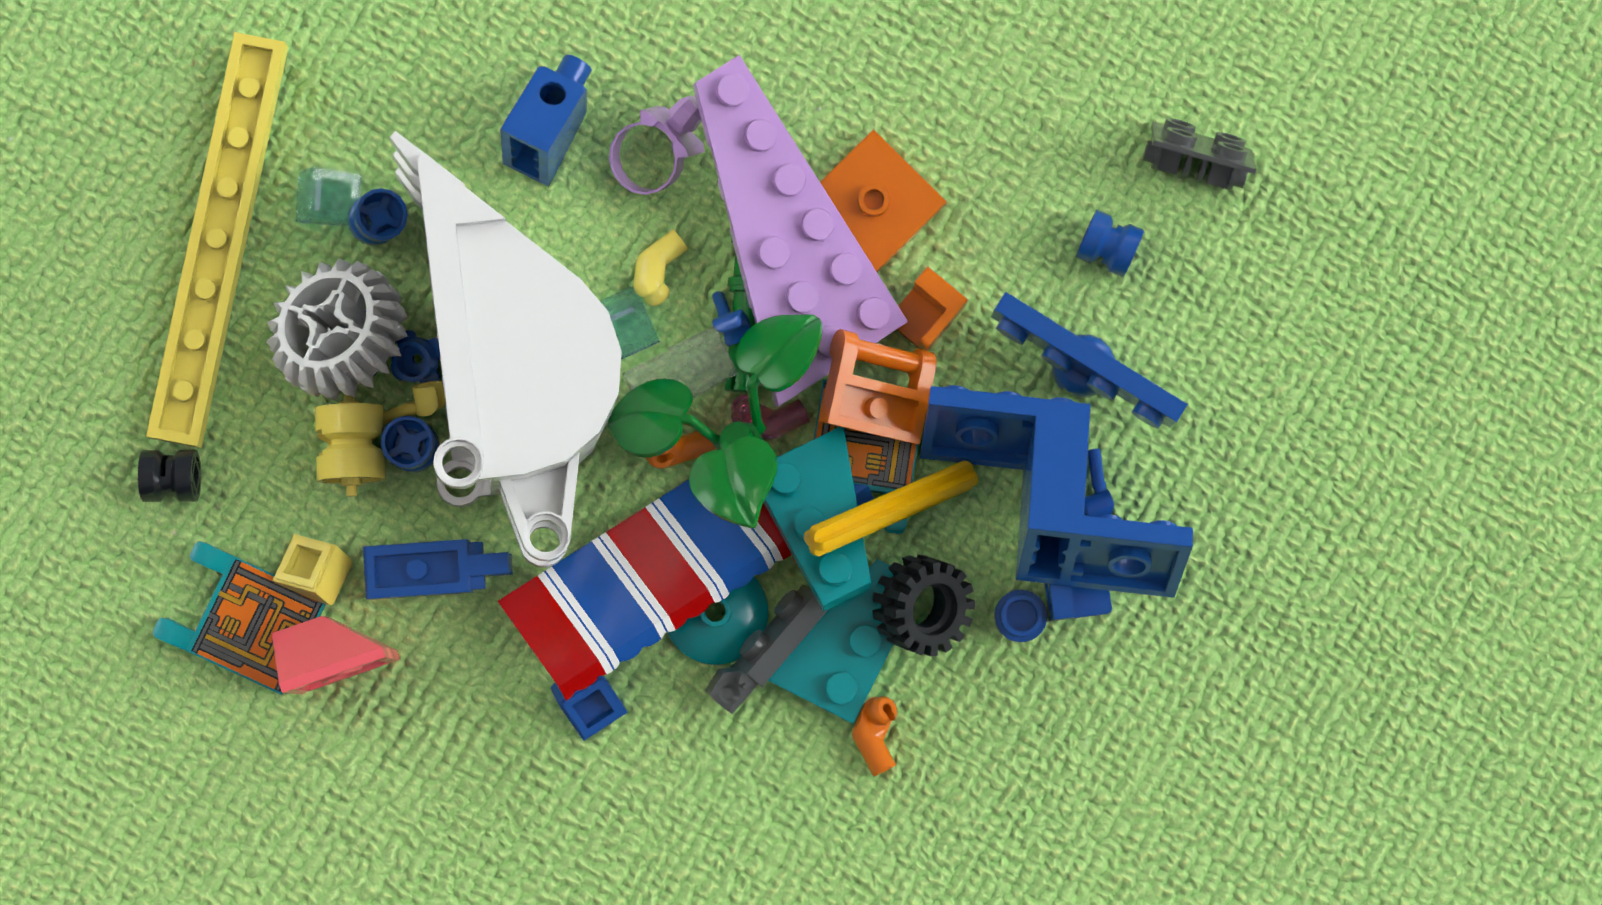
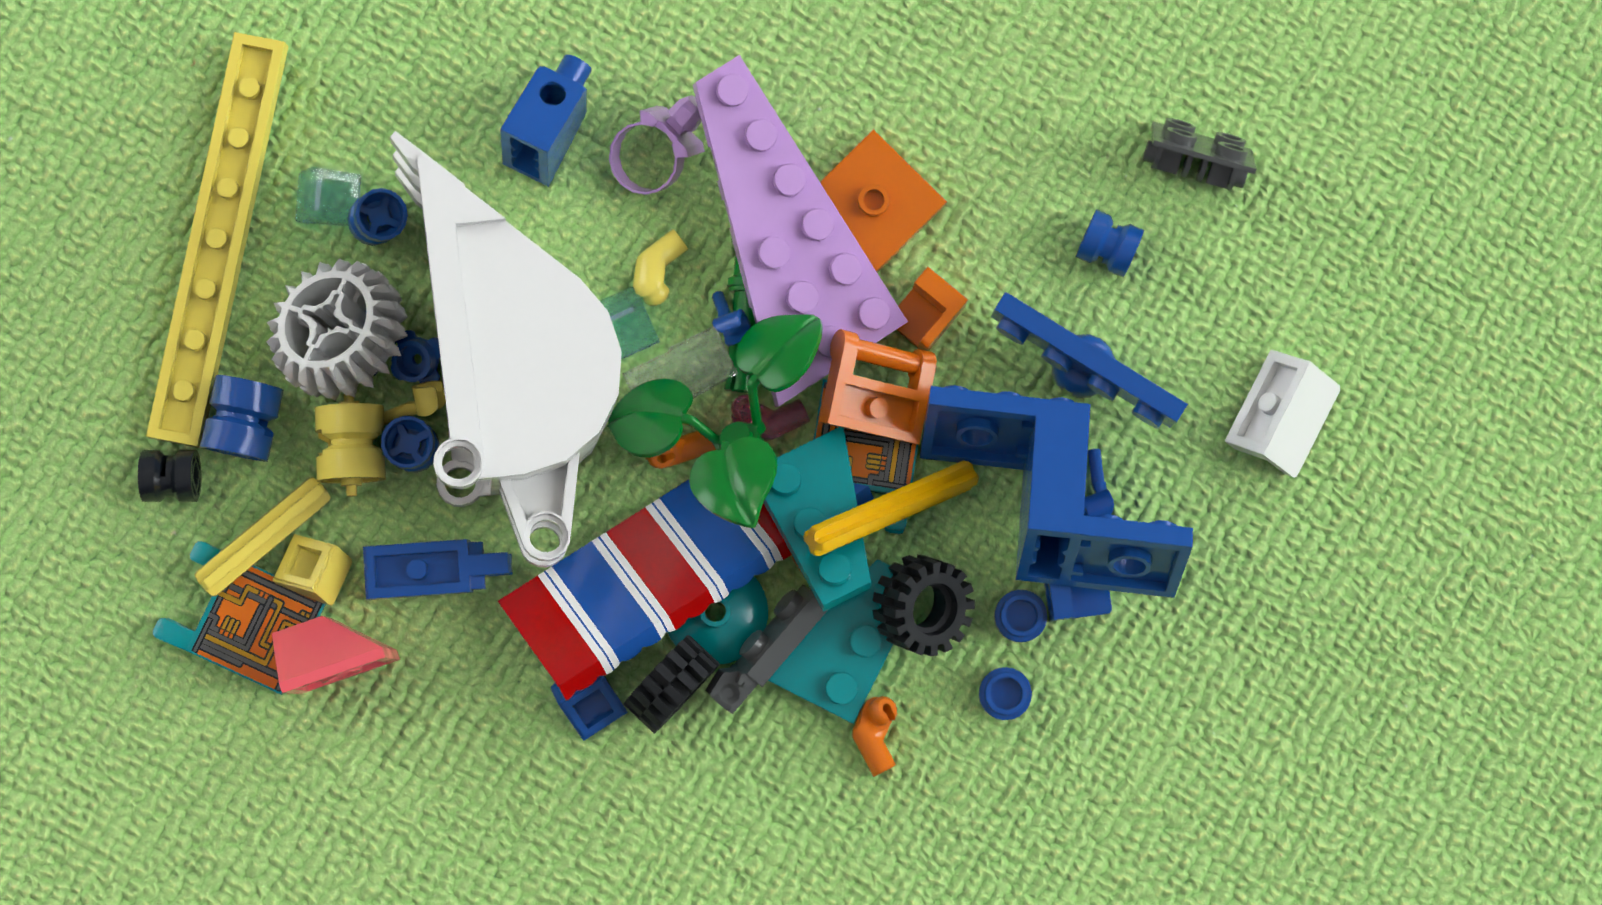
(241, 418): none -> blue wheel
(262, 536): none -> light yellow axle
(671, 683): none -> black tyre
(1005, 693): none -> blue plate
(1284, 412): none -> white panel

